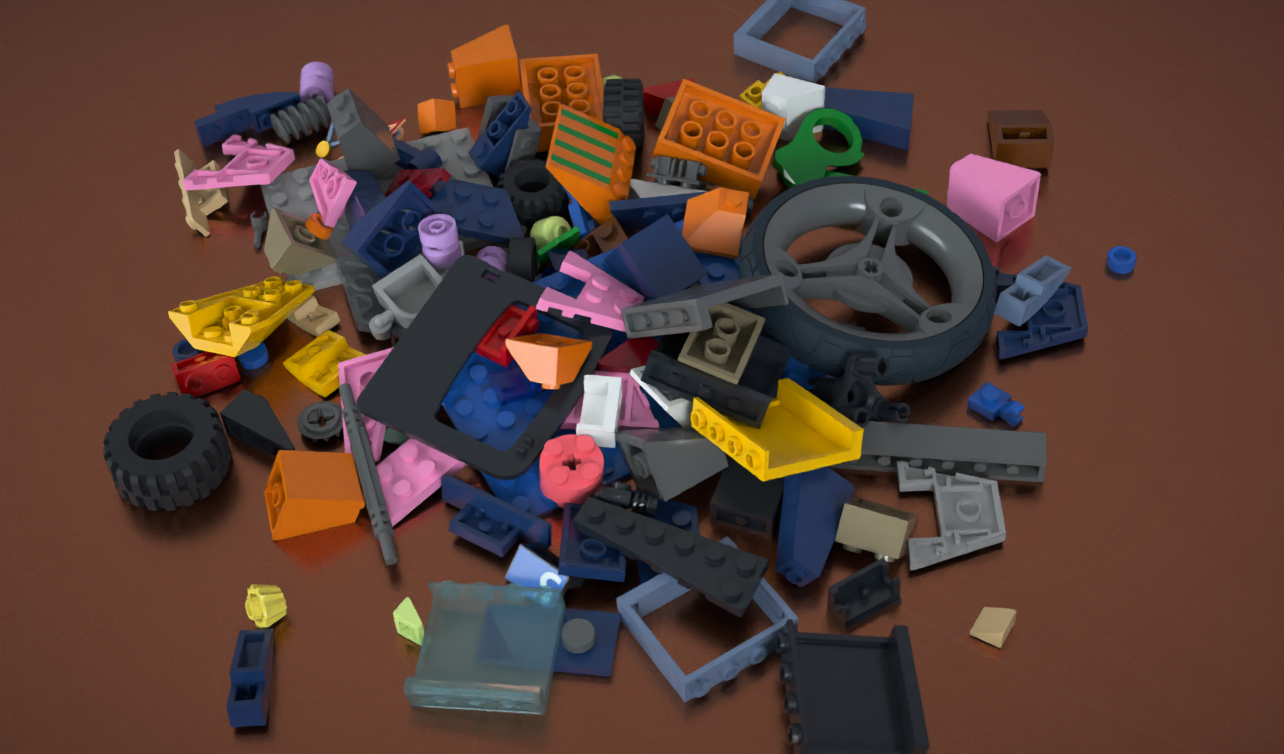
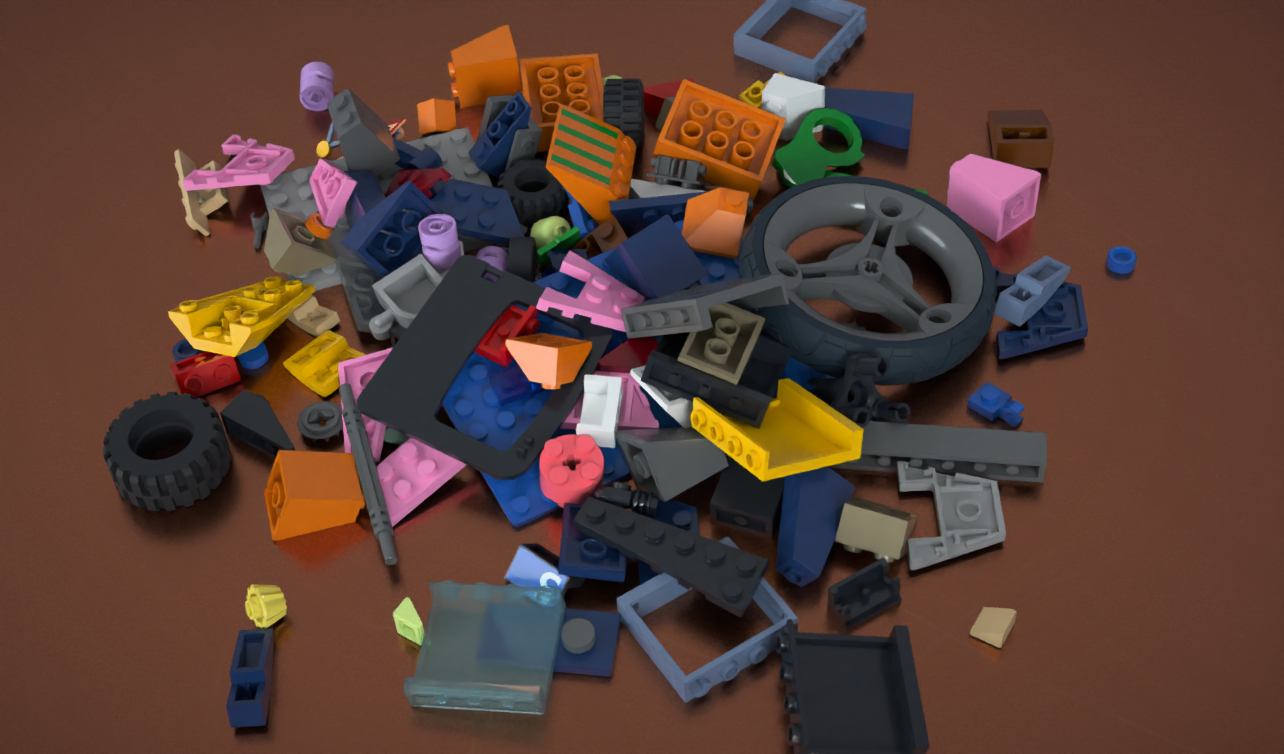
(243, 114): dark blue slope -> none
(301, 119): dark grey piece -> none
(490, 520): dark blue bracket -> none

